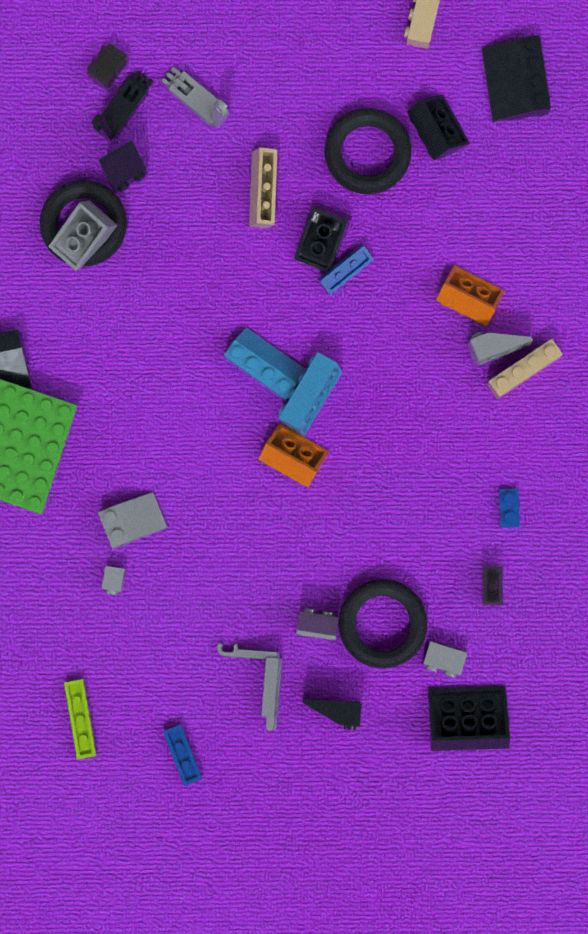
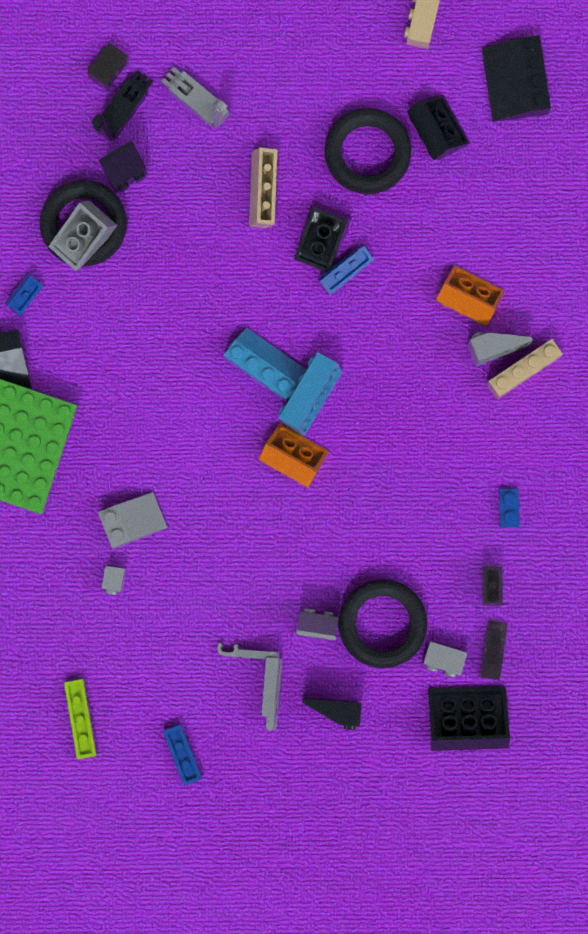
(24, 294): none -> blue plate
(493, 650): none -> clear smoke slope

